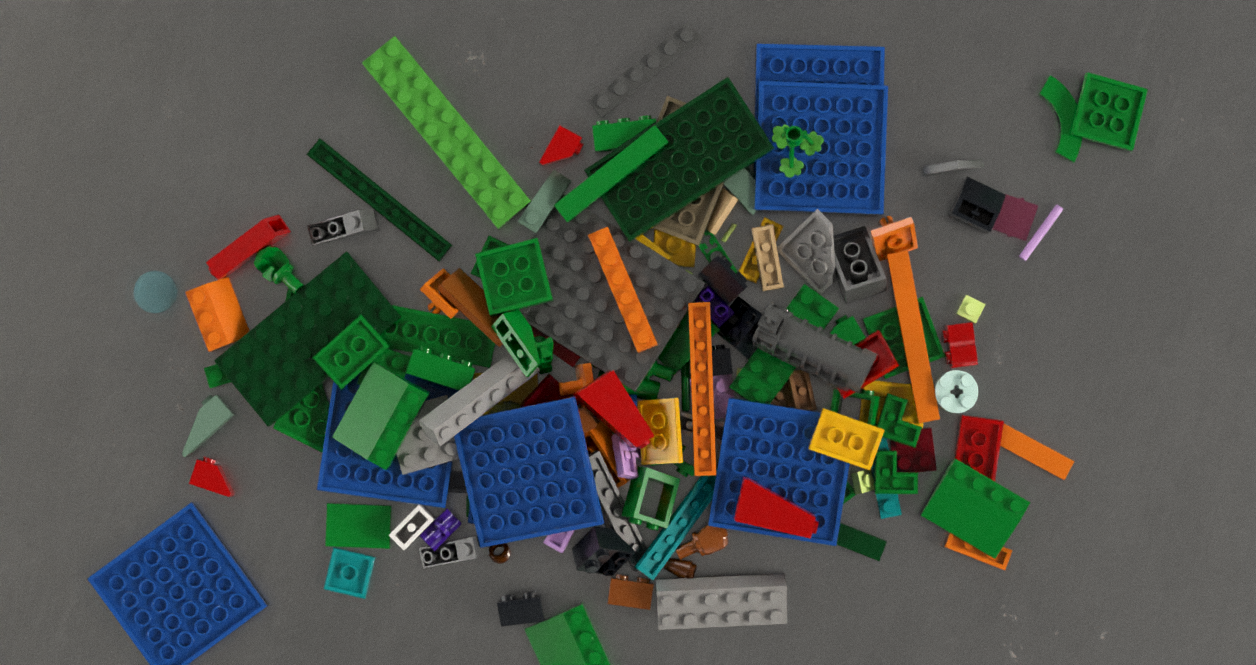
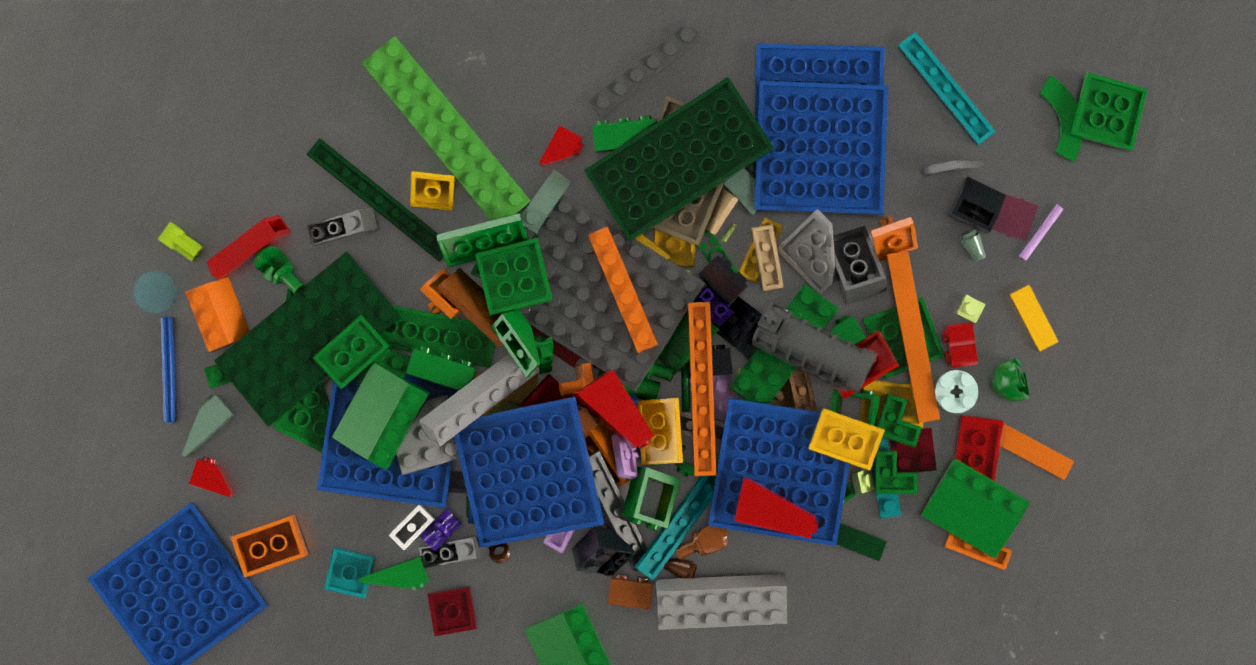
(168, 369): none -> blue axle
(177, 239): none -> lime piece
(269, 546): none -> orange brick
(358, 525): green tile -> none
(403, 575): none -> green slope
(432, 191): none -> yellow slope
(452, 611): none -> dark red plate
(463, 244): none -> green plate
(520, 610): black slope -> none
(611, 173): green tile -> none
(793, 137): bright green plant -> none
(946, 88): none -> teal plate
(973, 244): none -> sand green cone
(1011, 381): none -> green cylinder
(1033, 318): none -> yellow tile

